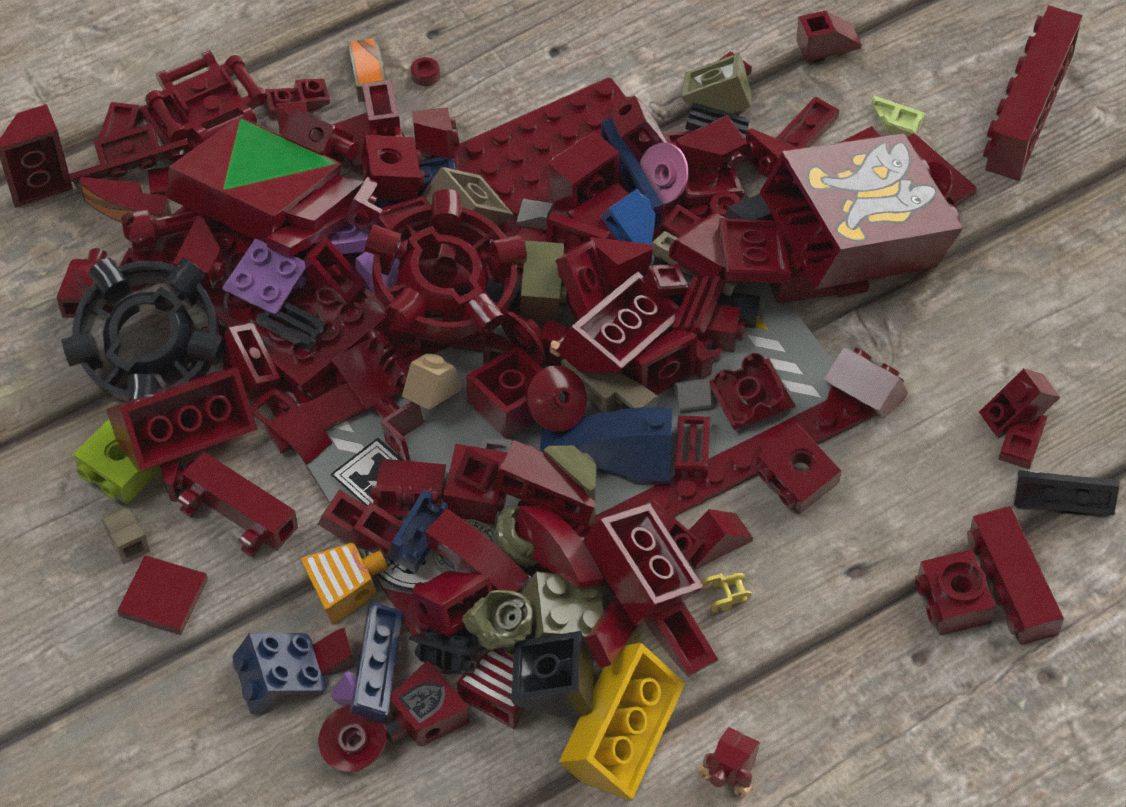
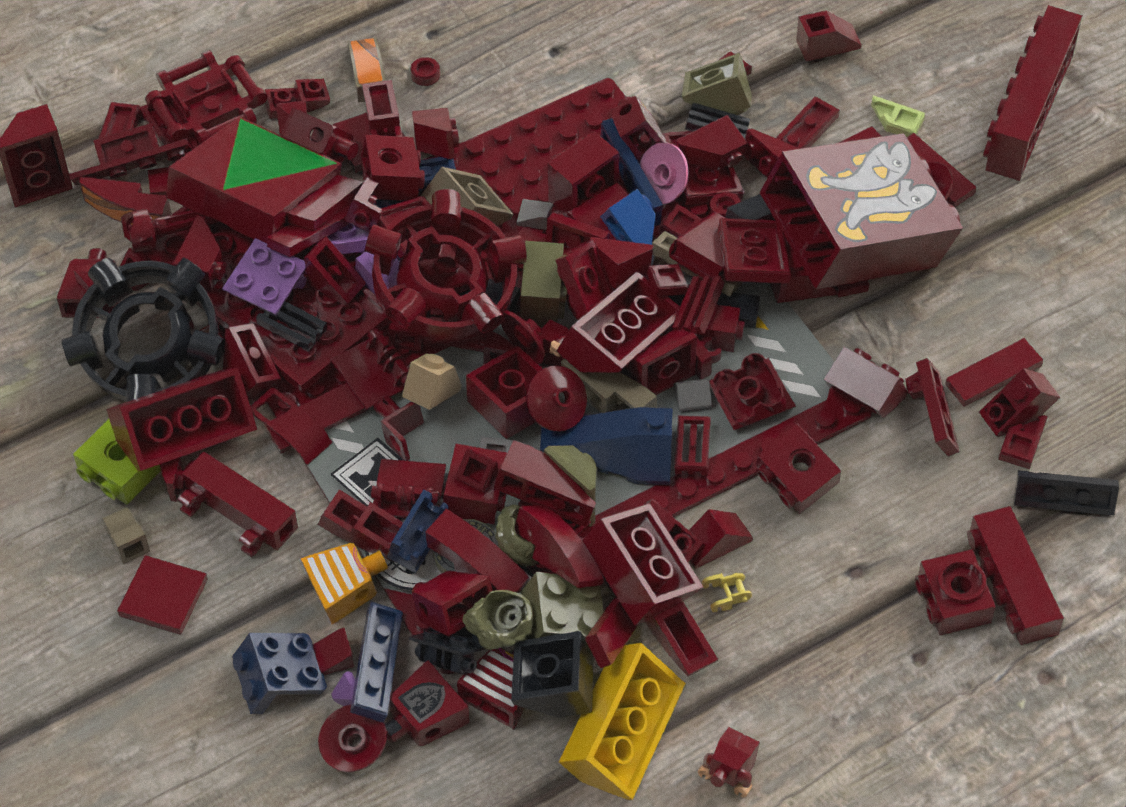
(928, 384): none -> dark red hinge
(993, 372): none -> dark red tile

